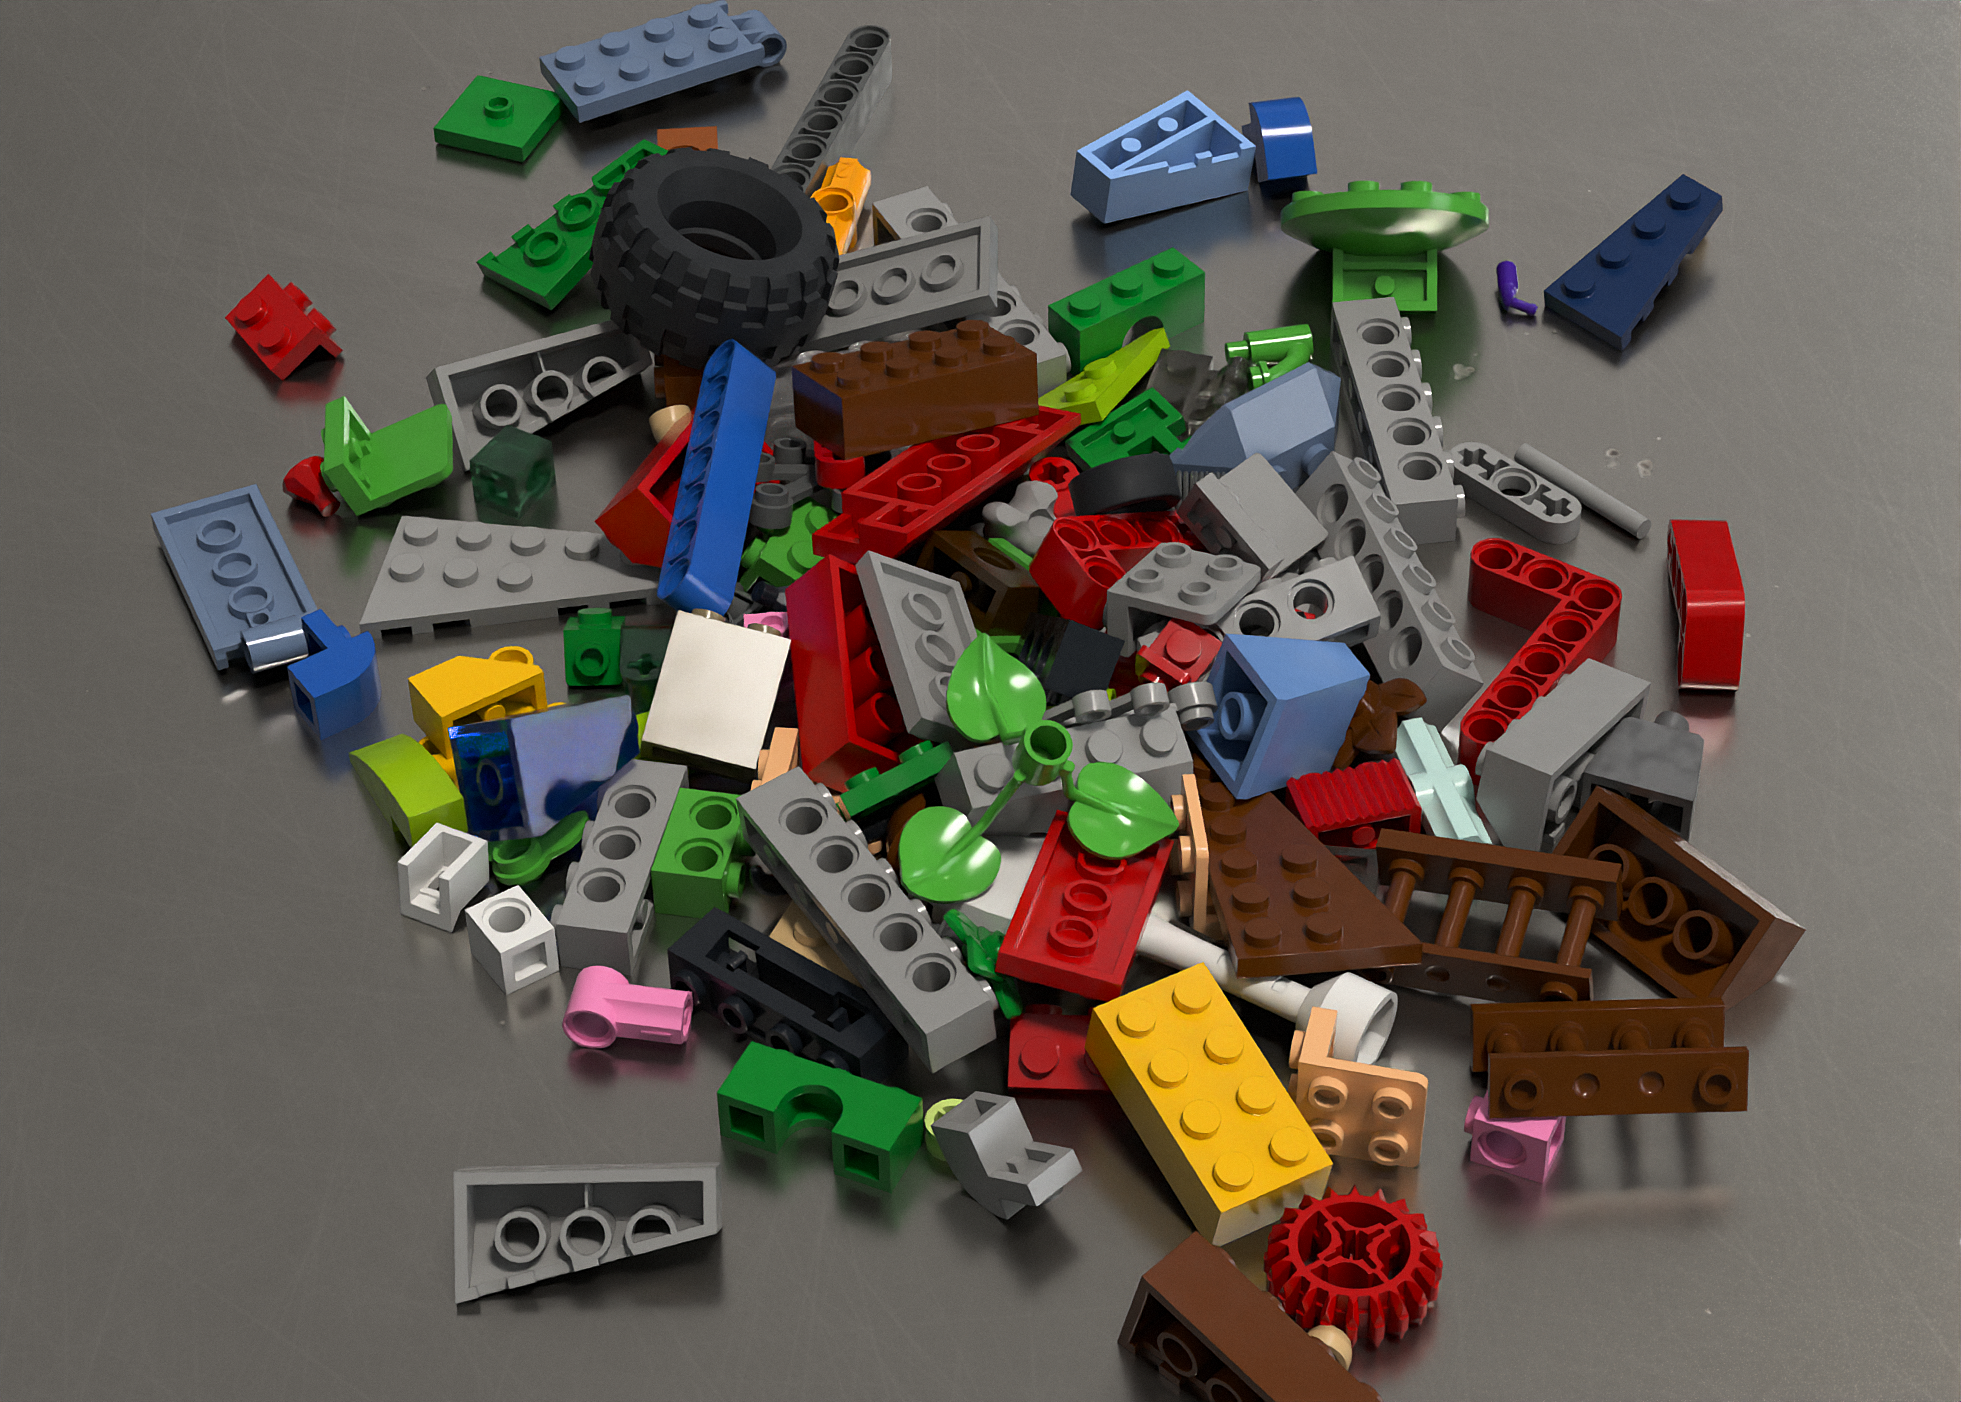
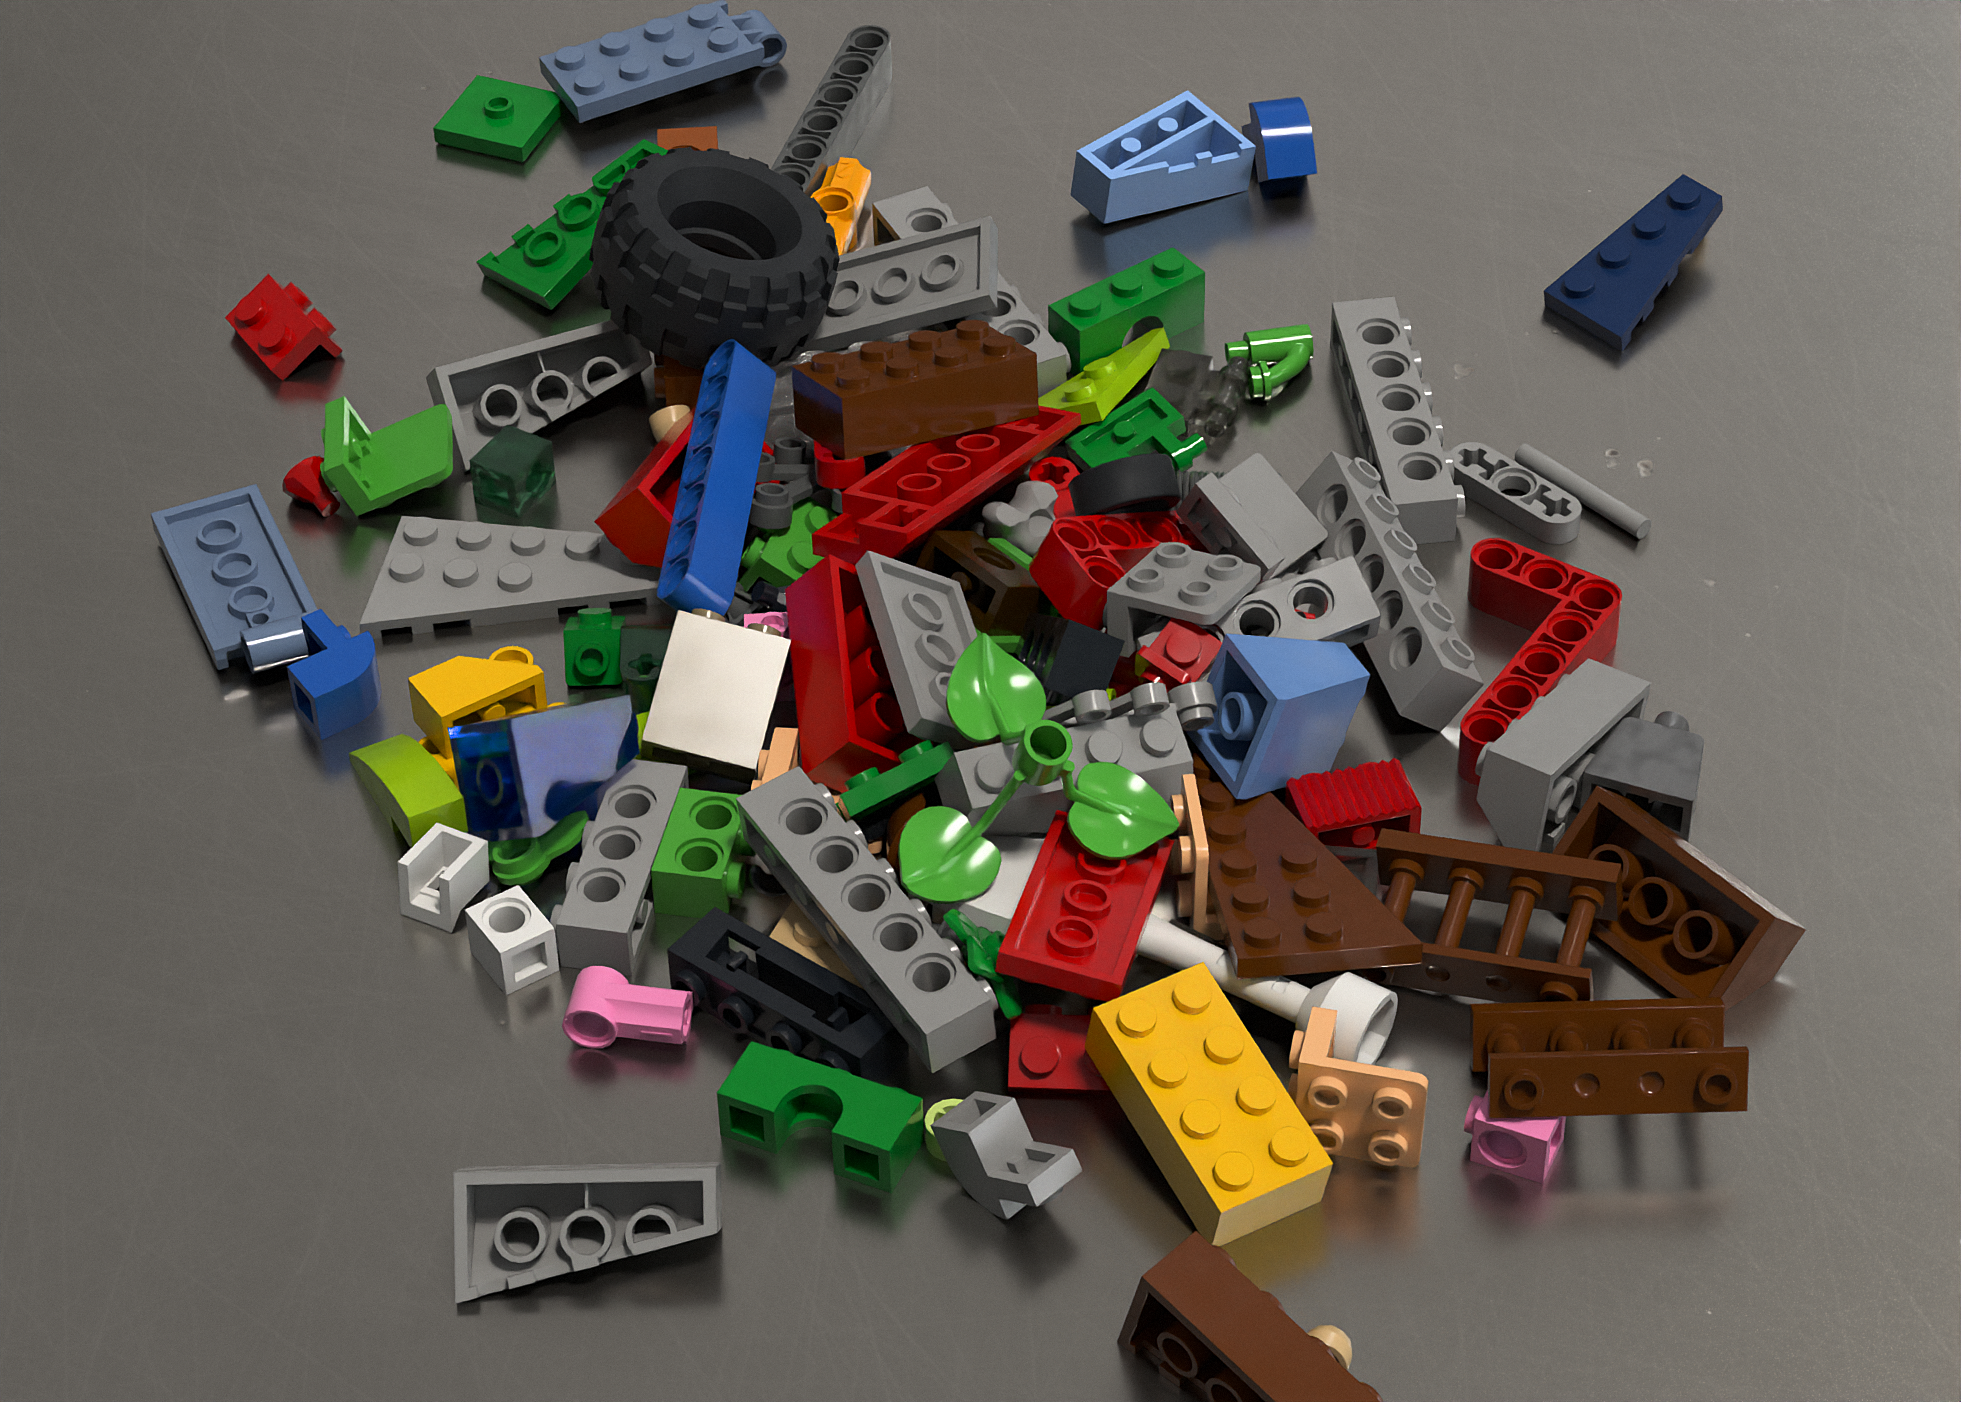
(1284, 420): sand blue wedge -> none
(1356, 1248): red gear -> none
(1375, 719): reddish brown plate -> none
(1385, 238): bright green bracket -> none
(1440, 787): light aqua piece -> none
(1508, 288): dark purple piece -> none
(1708, 604): red beam -> none

